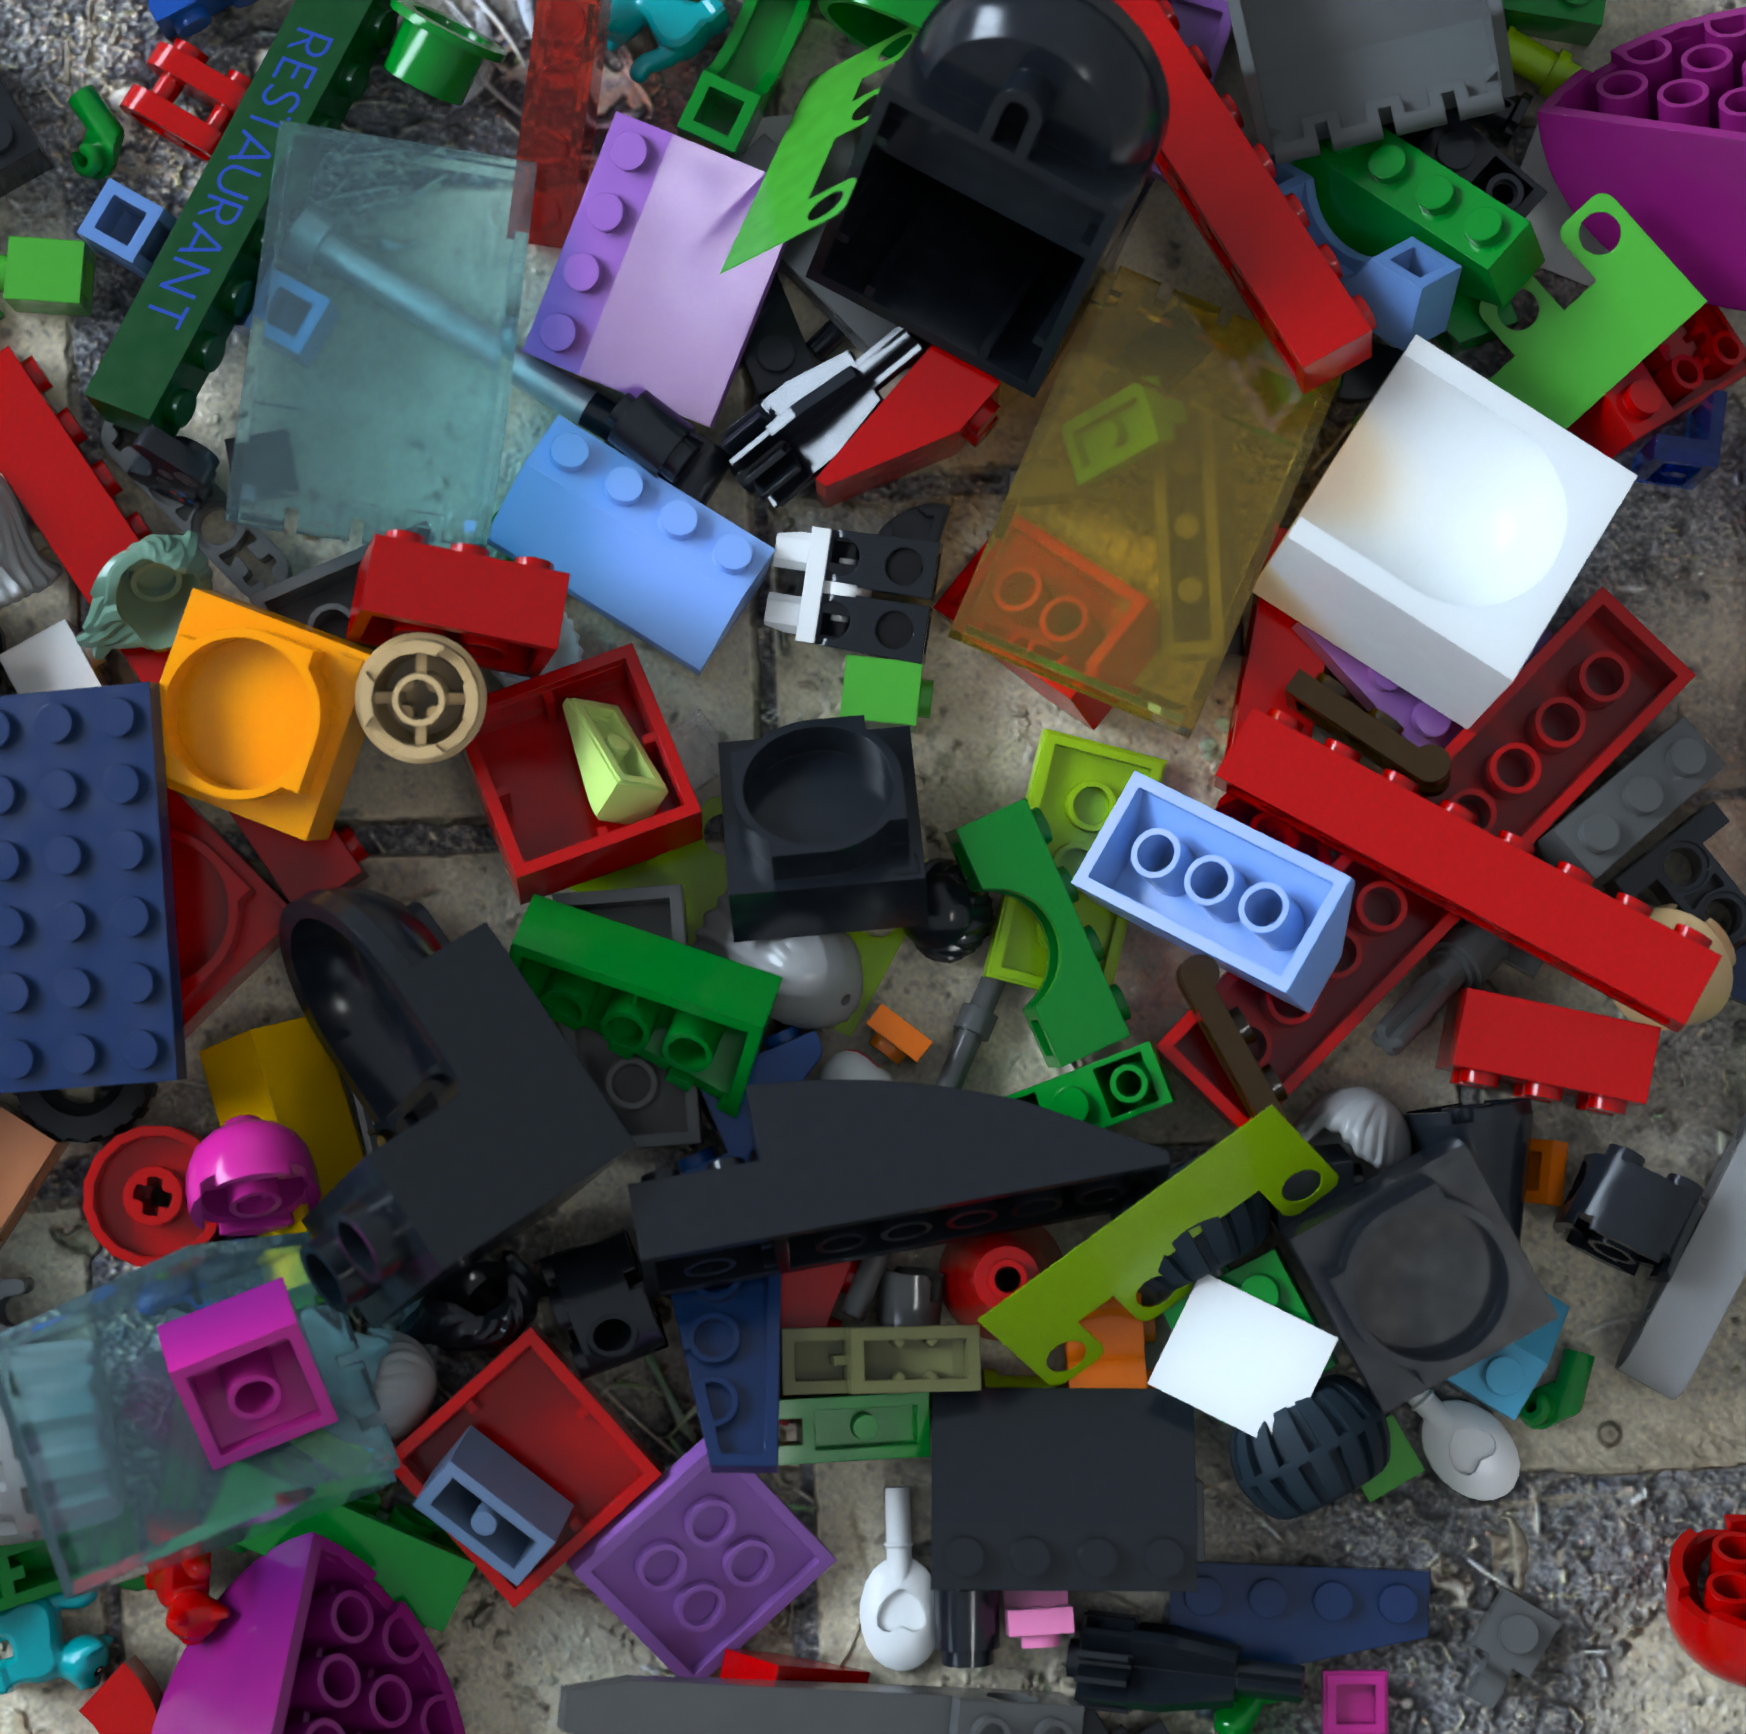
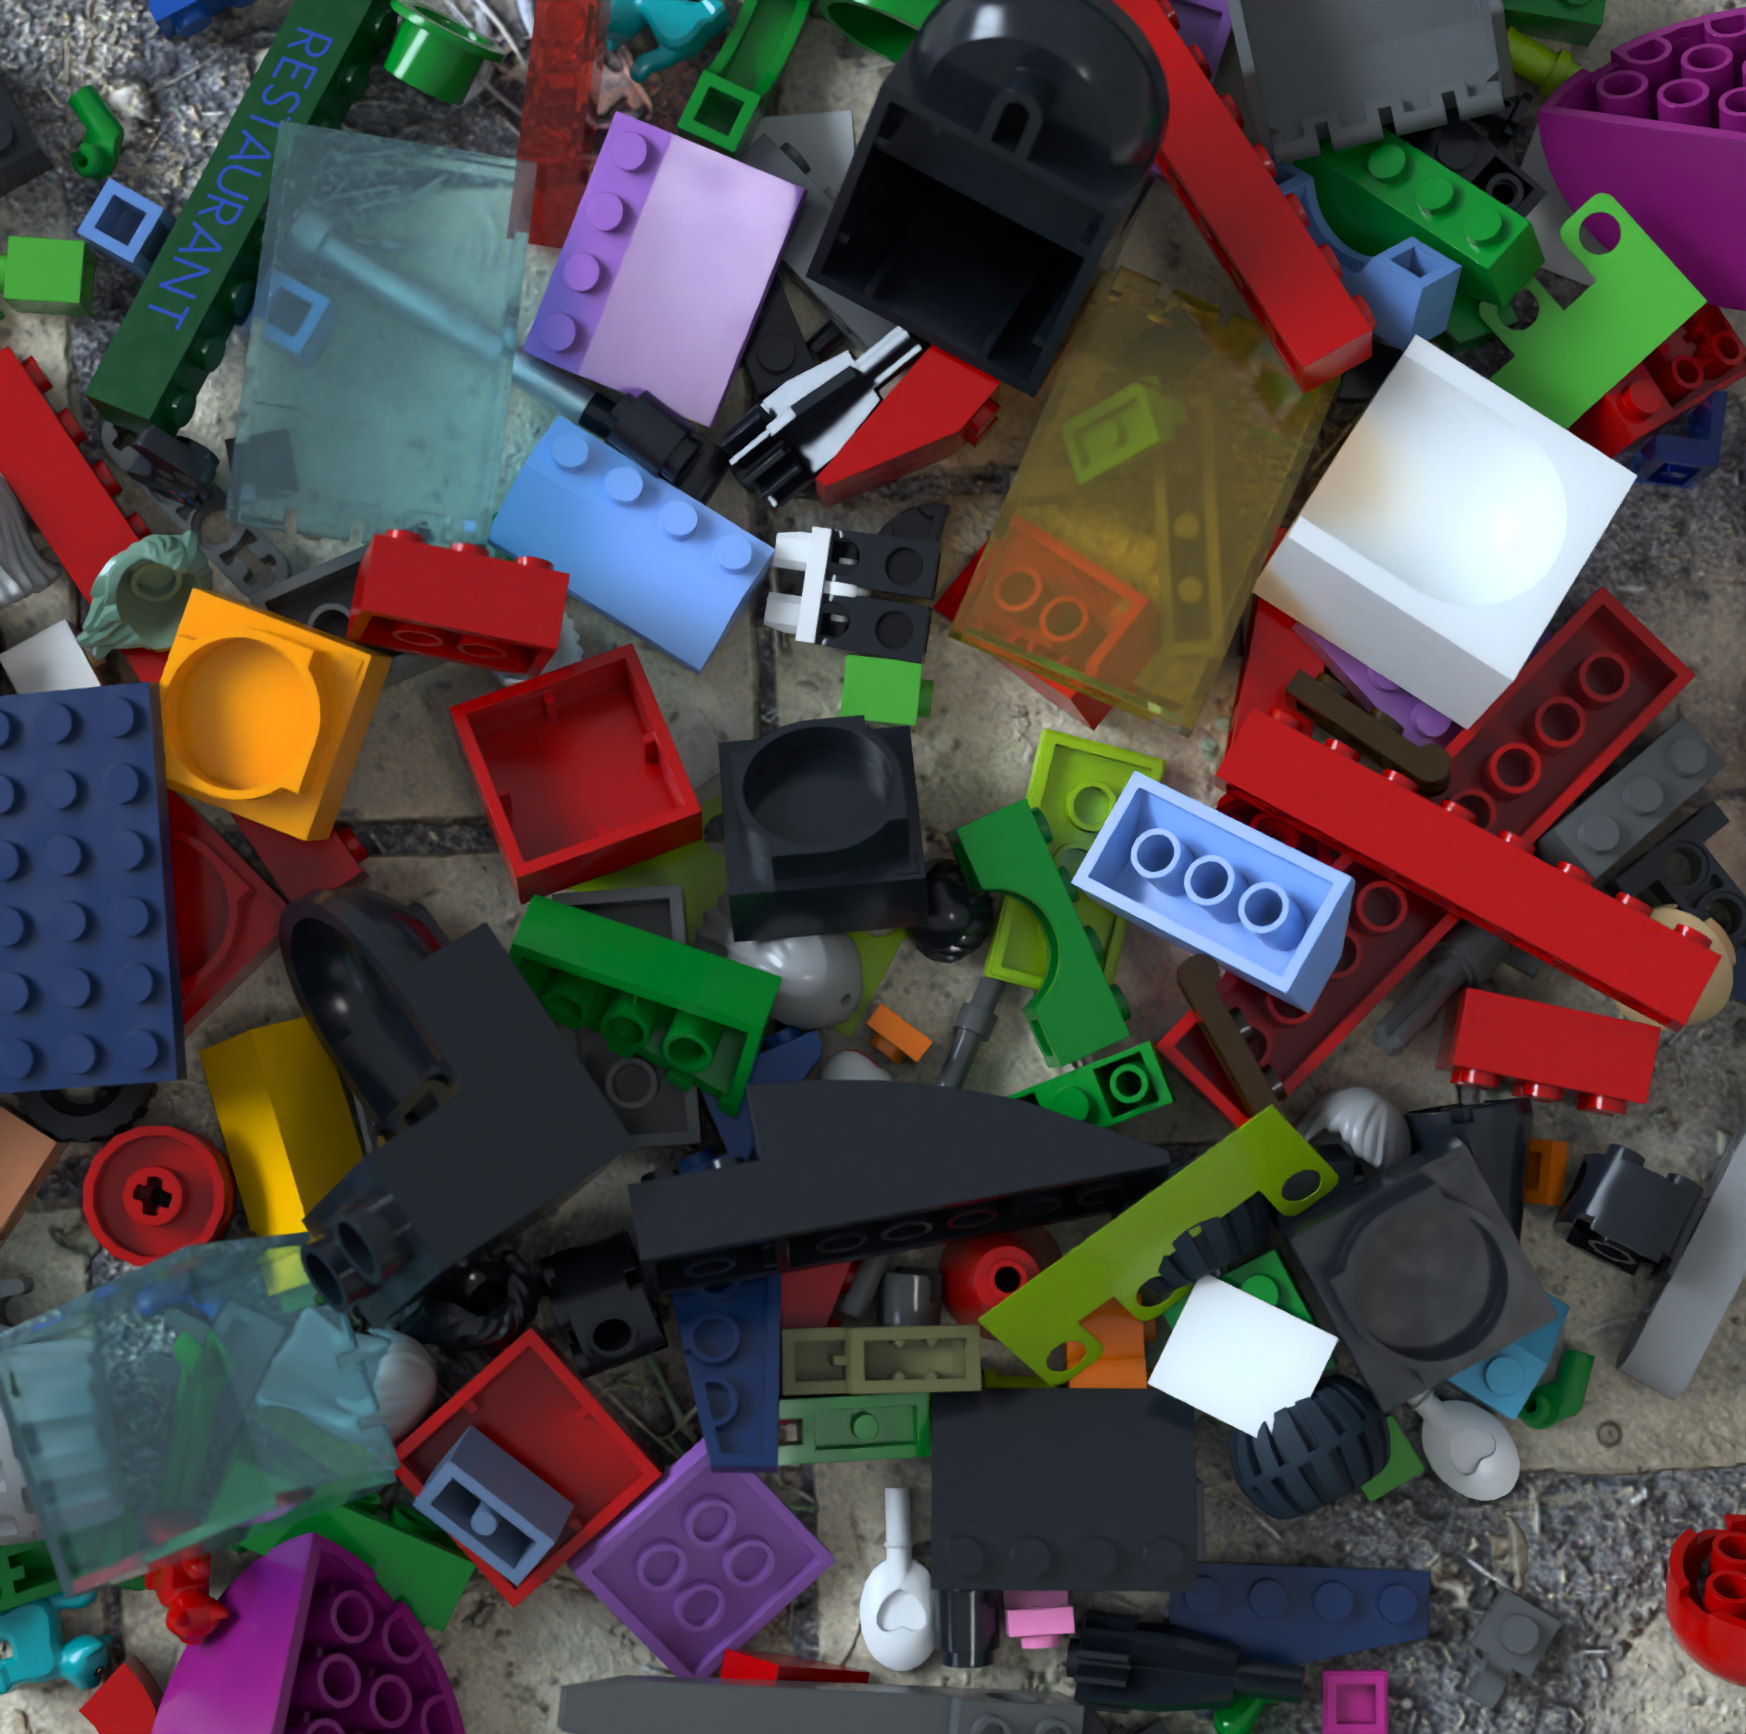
(185, 70): red brick -> none
(246, 1373): dark pink slope -> none
(250, 1177): dark pink cylinder -> none
(420, 698): tan cone -> none
(612, 763): yellowish green slope -> none
(821, 117): bright green piece -> none

